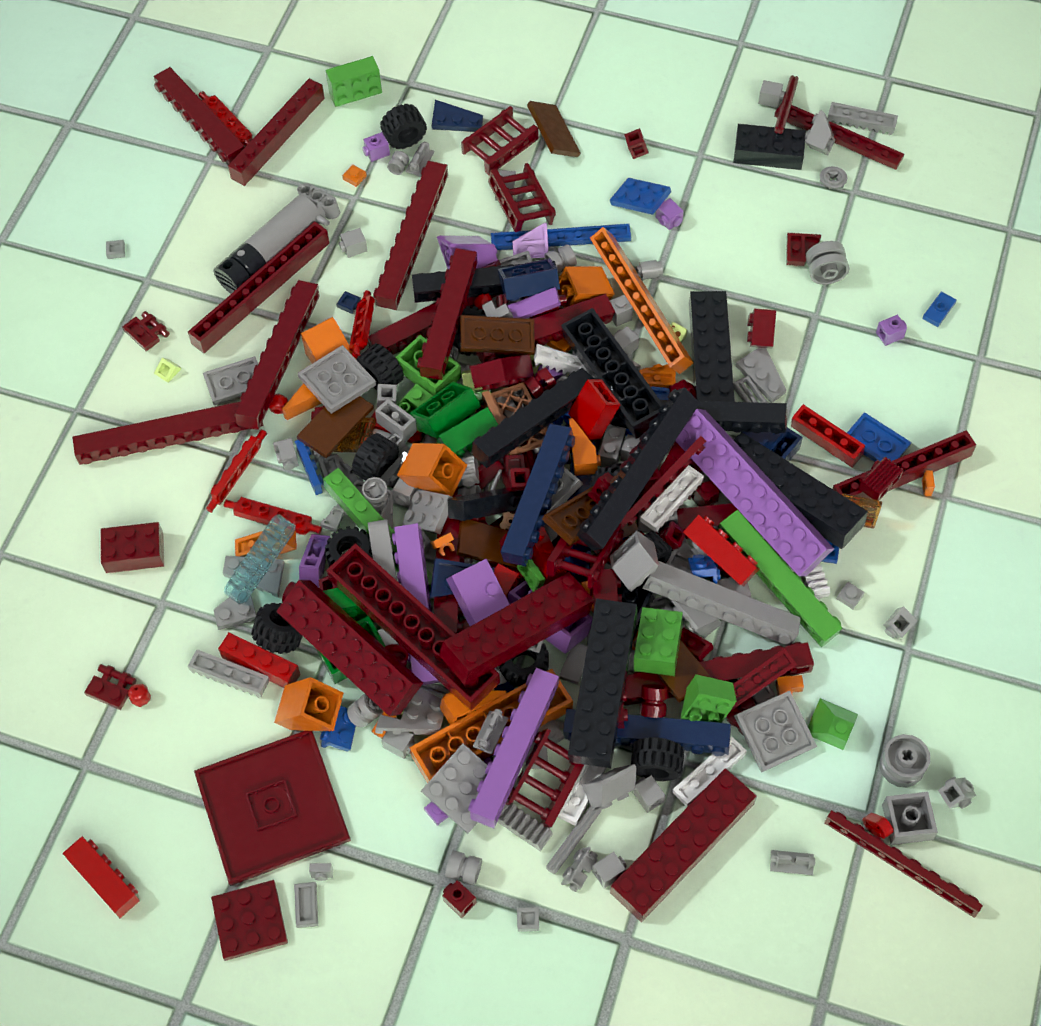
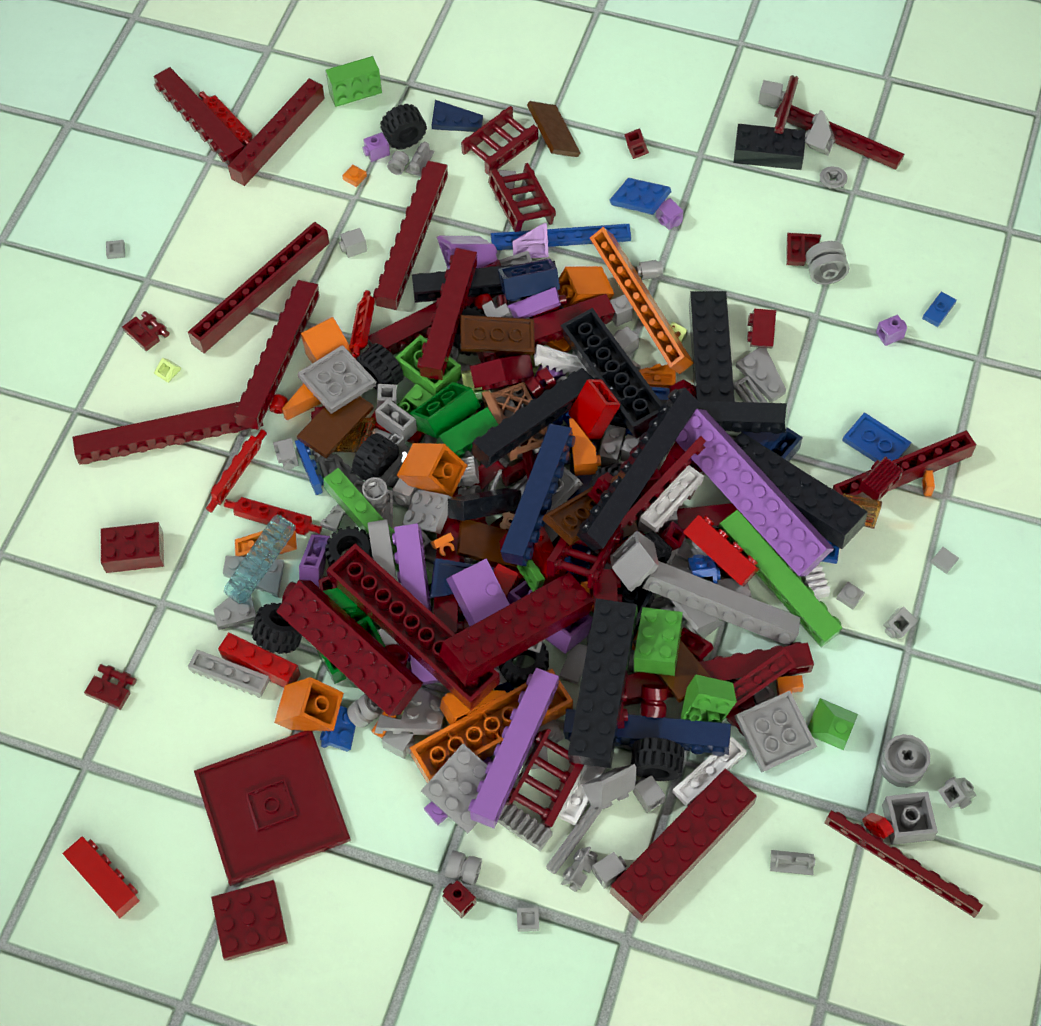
(139, 695): red piece -> none
(230, 380): light grey plate -> none
(306, 904): light grey tile -> none
(308, 207): light grey piece -> none
(321, 871): light grey plate -> none
(348, 302): dark blue tile -> none
(490, 731): light grey hinge -> none
(515, 472): dark red brick -> none
(563, 257): light grey wheel -> none
(704, 492): dark red brick -> none
(827, 435): red brick -> none
(862, 117): light grey gear -> none
(944, 560): none -> light grey tile

